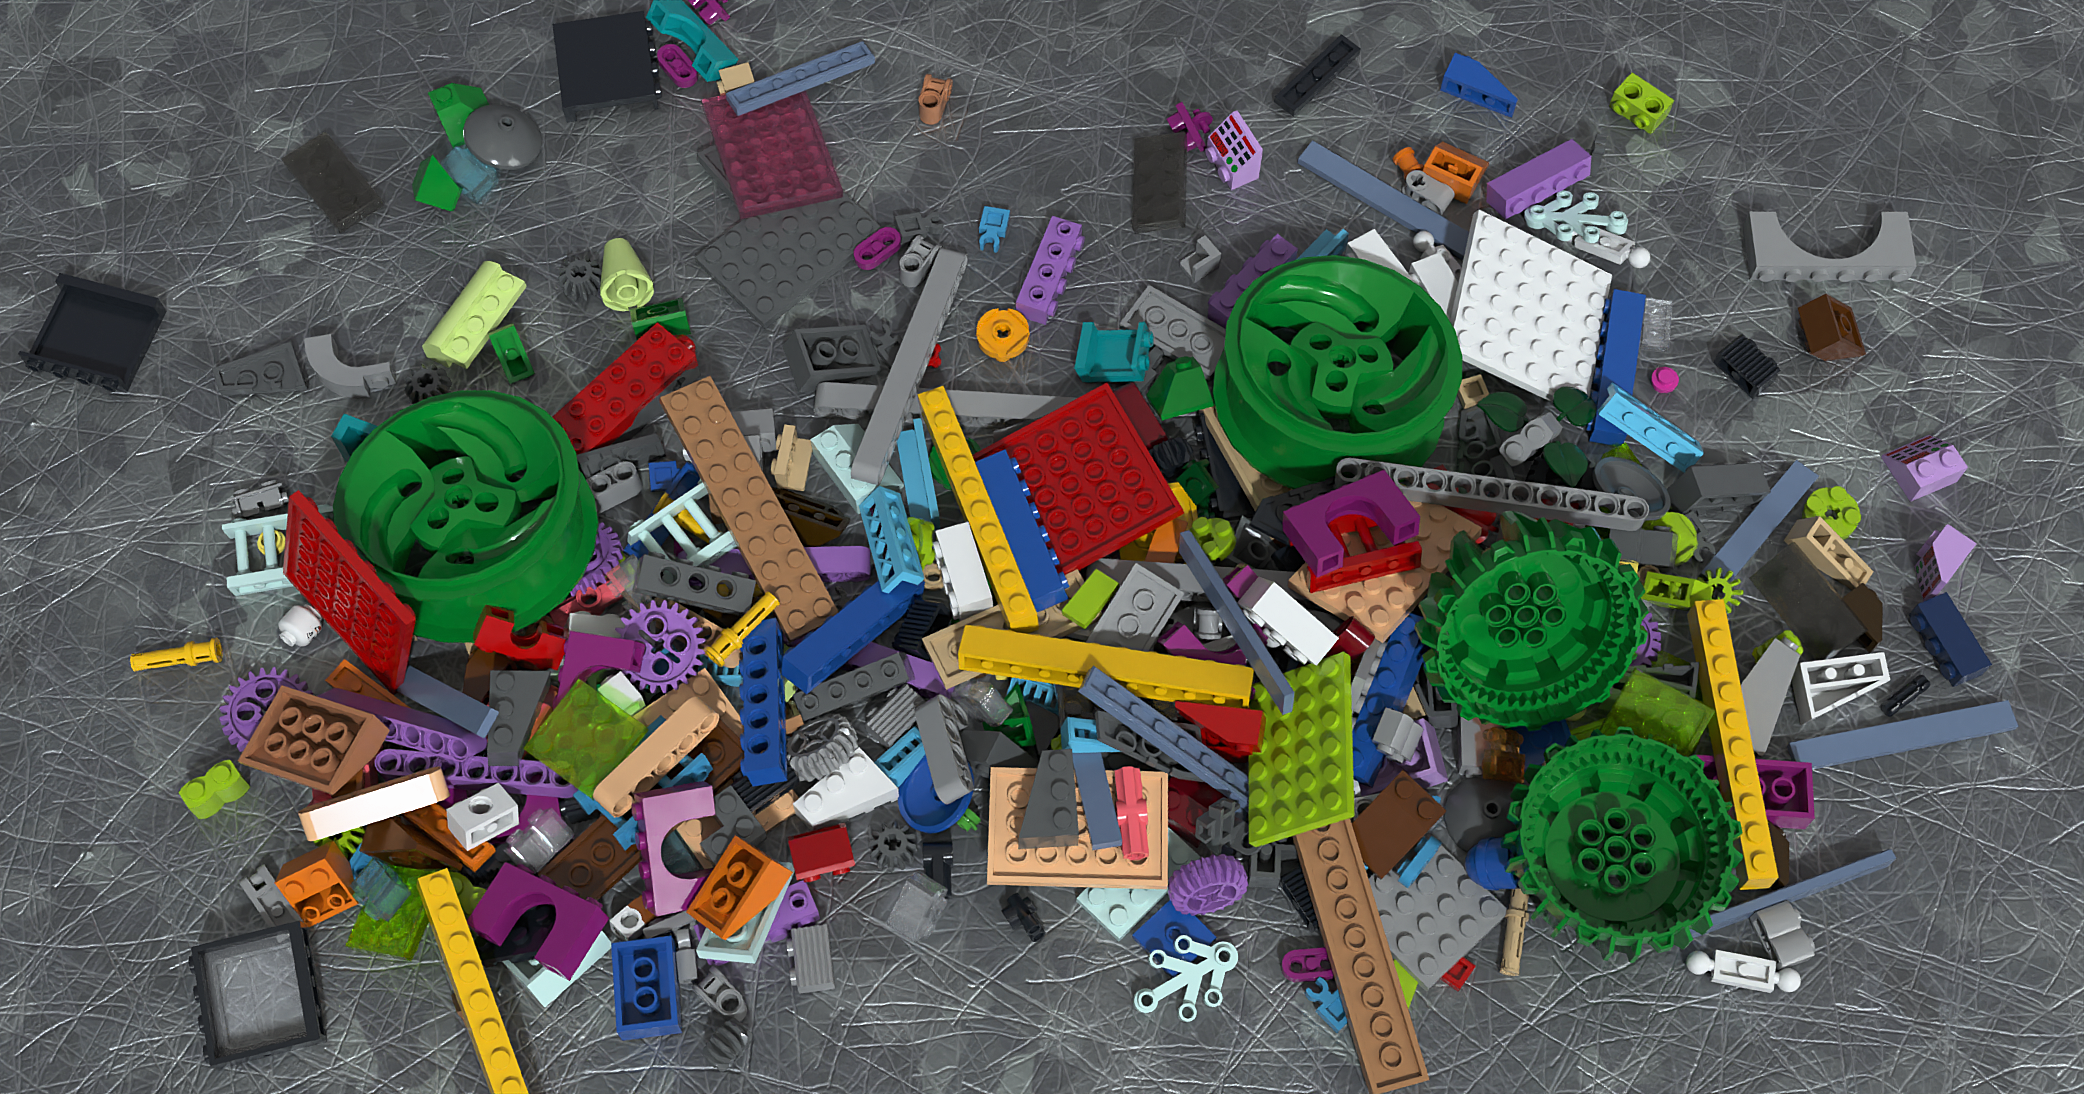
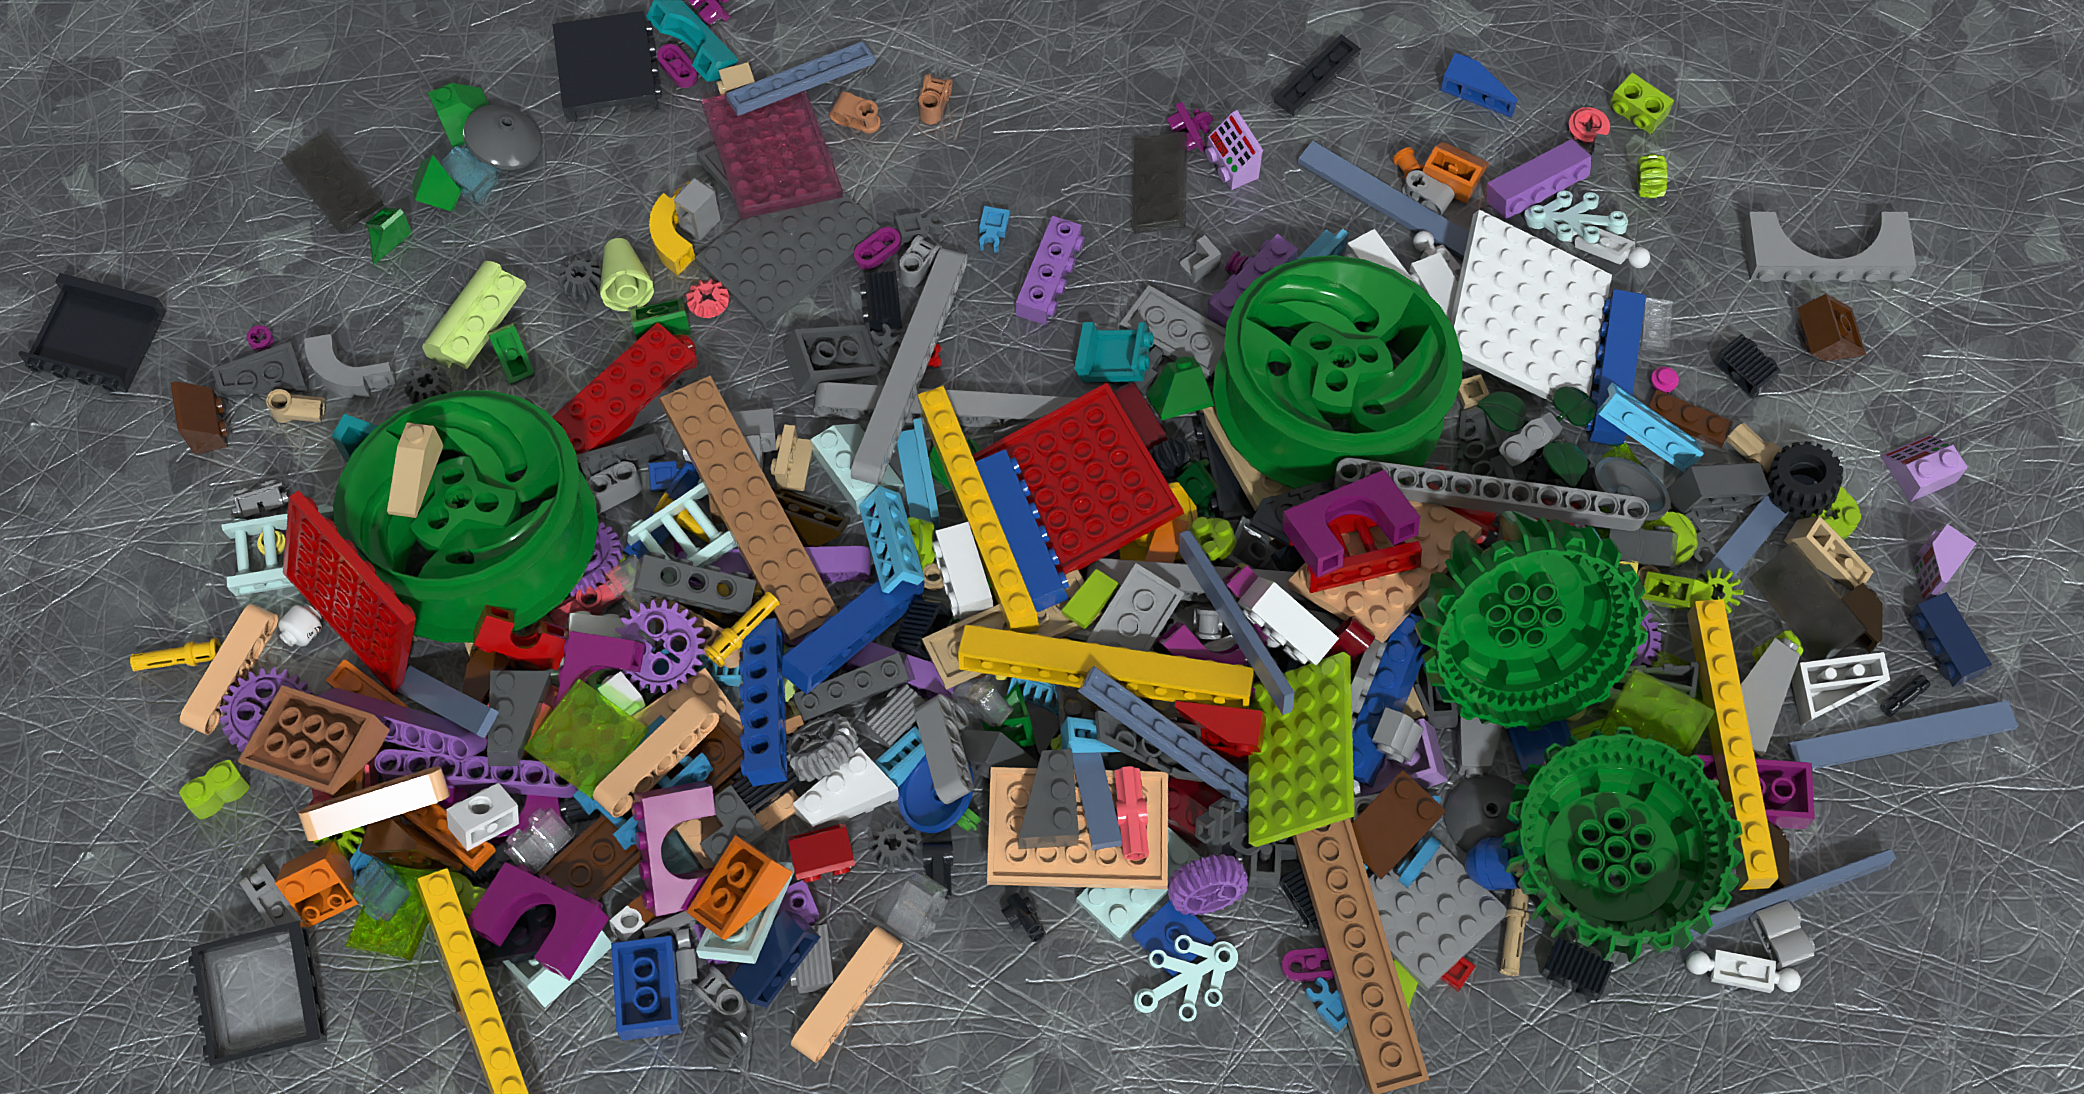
(200, 417): none -> reddish brown slope
(232, 661): none -> light nougat beam
(255, 332): none -> magenta bush
(296, 408): none -> tan piece
(386, 231): none -> green slope
(413, 468): none -> tan slope
(669, 246): none -> yellow arch
(697, 208): none -> light grey brick
(707, 308): none -> coral gear
(781, 954): none -> dark blue brick
(846, 994): none -> light nougat beam
(853, 111): none -> nougat piece
(882, 300): none -> black brick
(1002, 320): light orange plate -> none
(1235, 263): none -> magenta bush
(1503, 759): clear orange plate -> none
(1577, 970): none -> black brick
(1580, 118): none -> coral gear
(1651, 176): none -> lime gear
(1691, 418): none -> reddish brown plate
(1753, 447): none -> tan piece
(1807, 461): none -> black tyre

